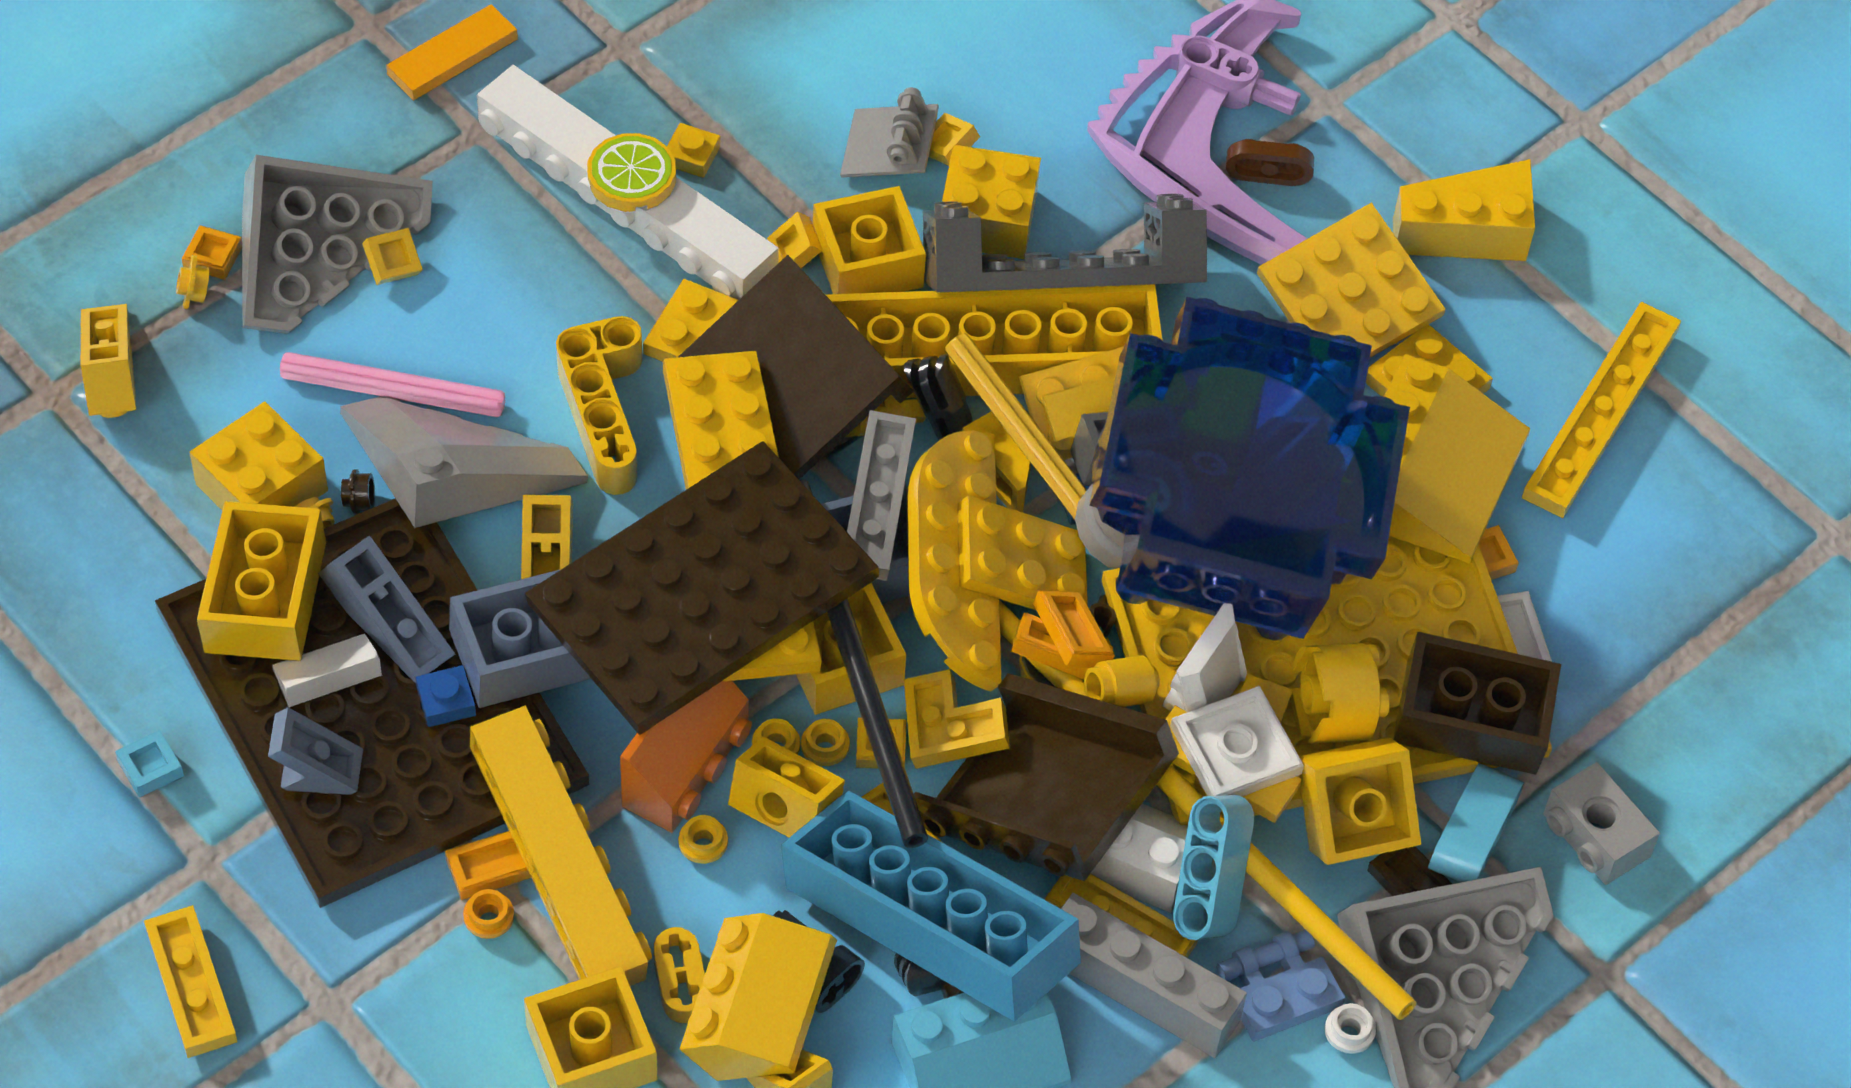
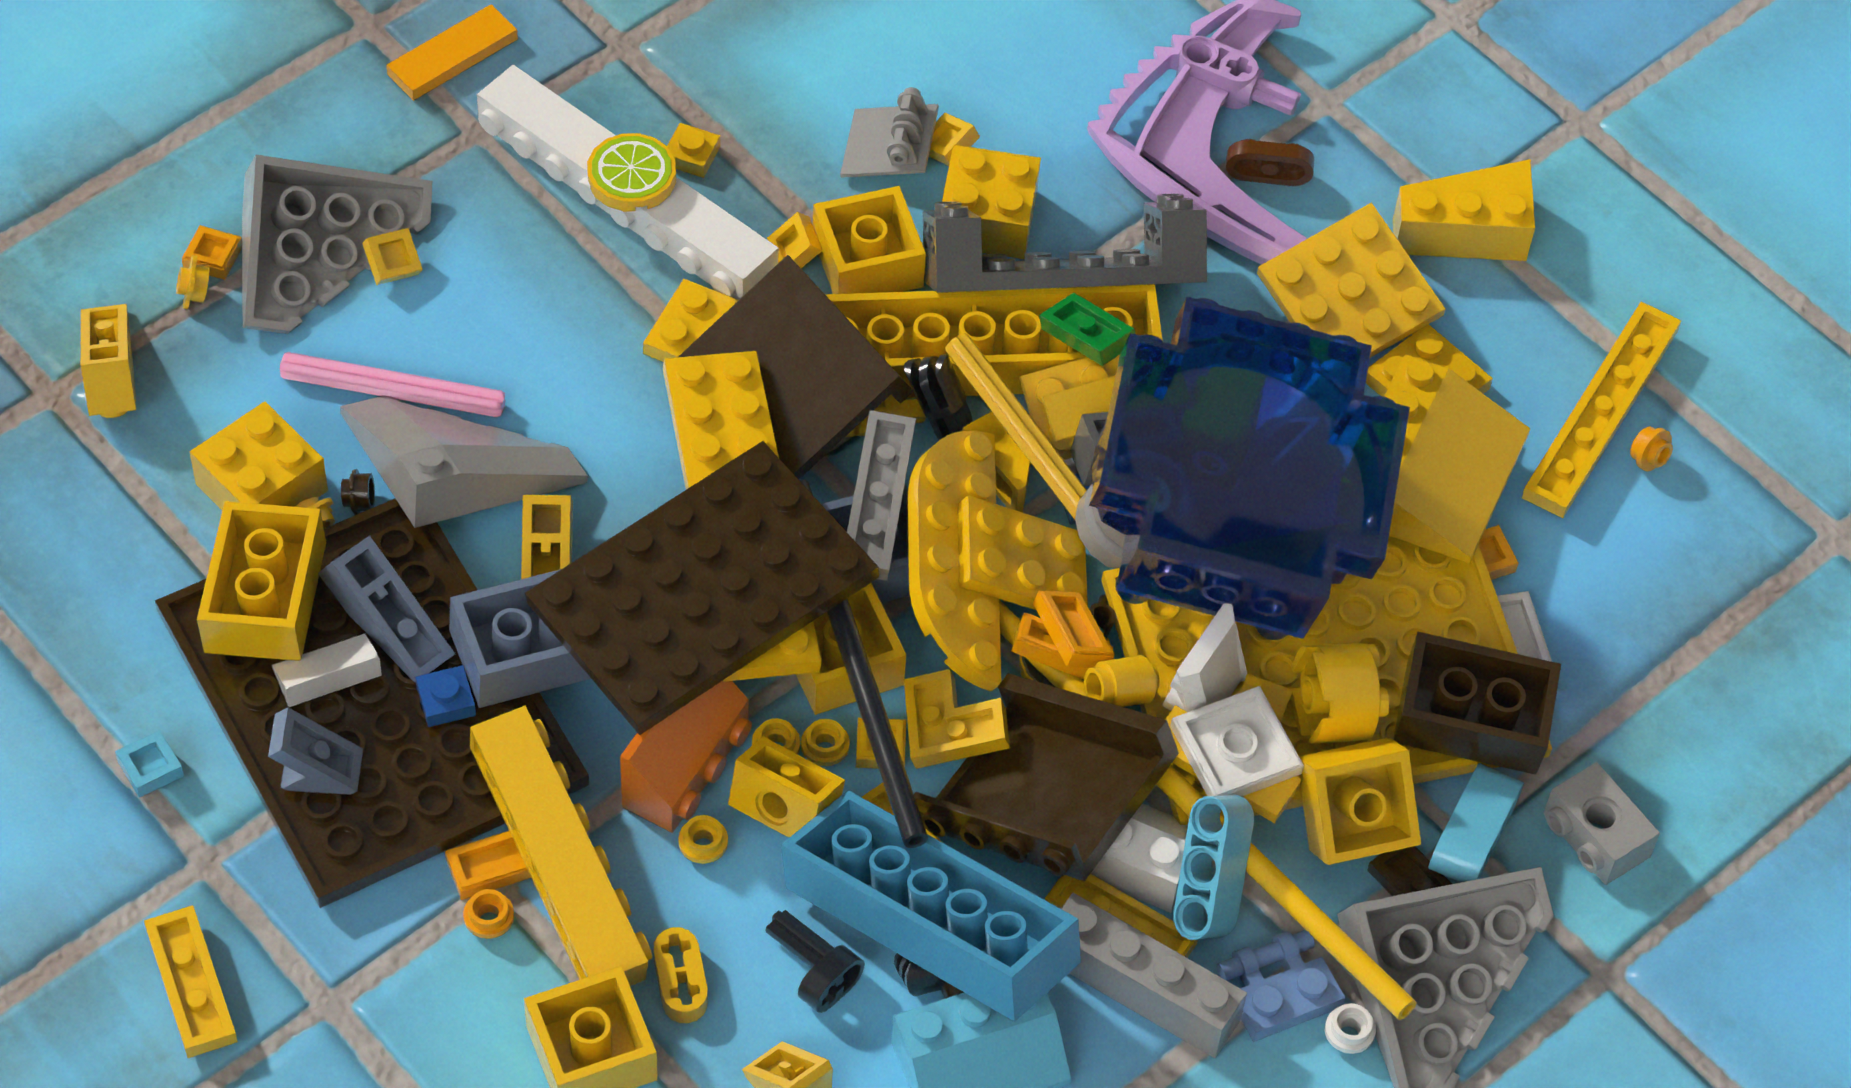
(586, 365): yellow beam -> none
(757, 997): yellow slope -> none
(1086, 328): none -> green plate
(1651, 448): none -> light orange plate

